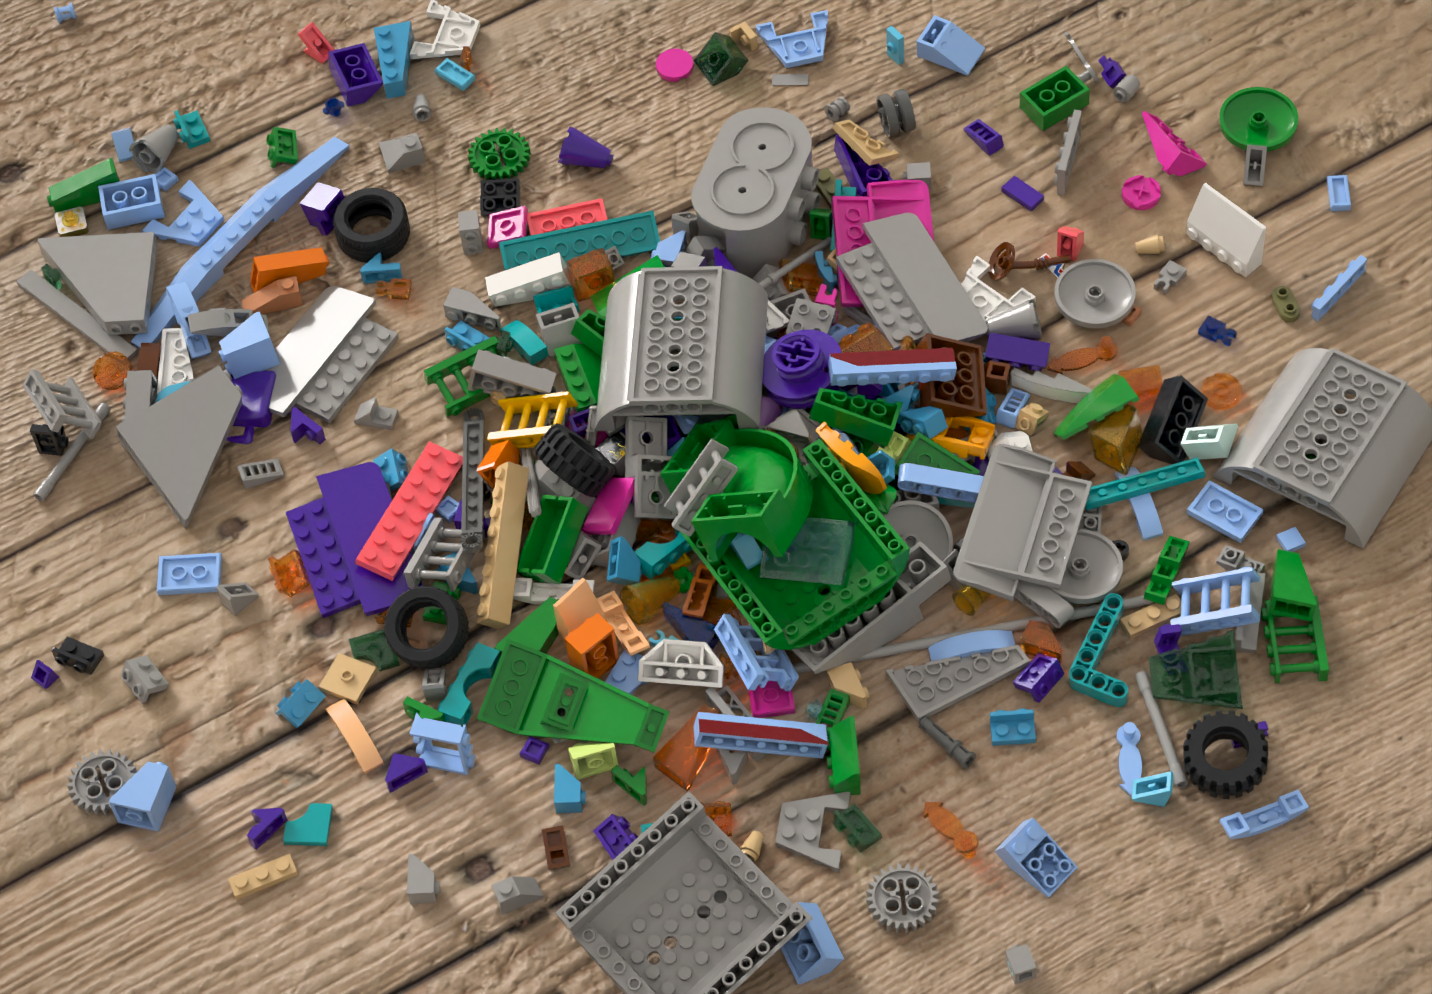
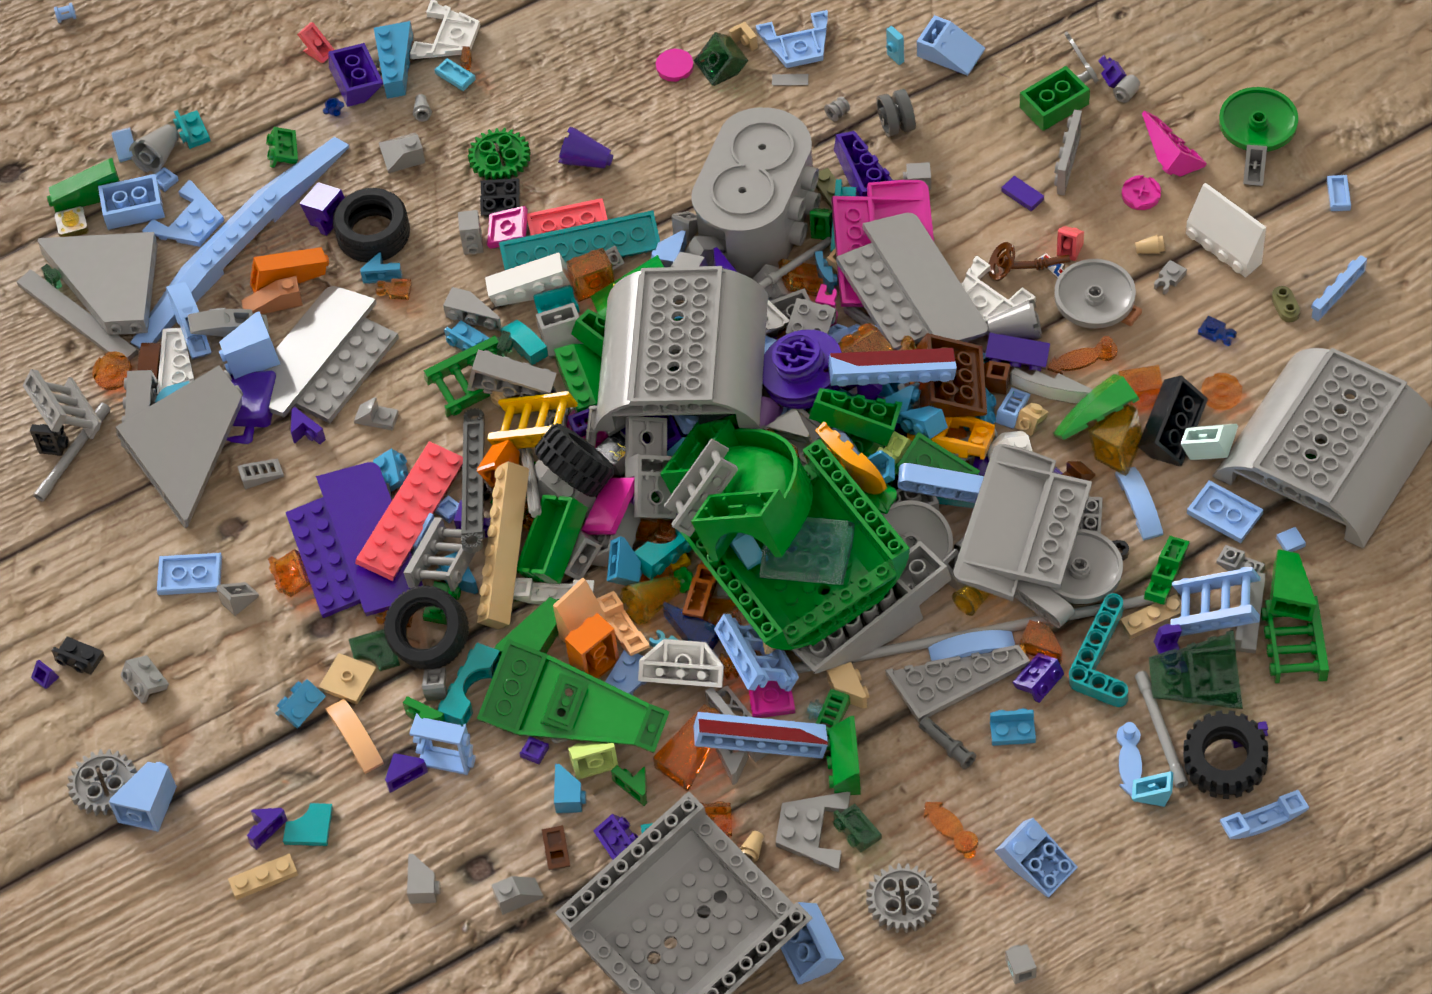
(868, 149): tan wing -> none
(985, 138): dark purple slope -> none
(1145, 483): teal tile -> none

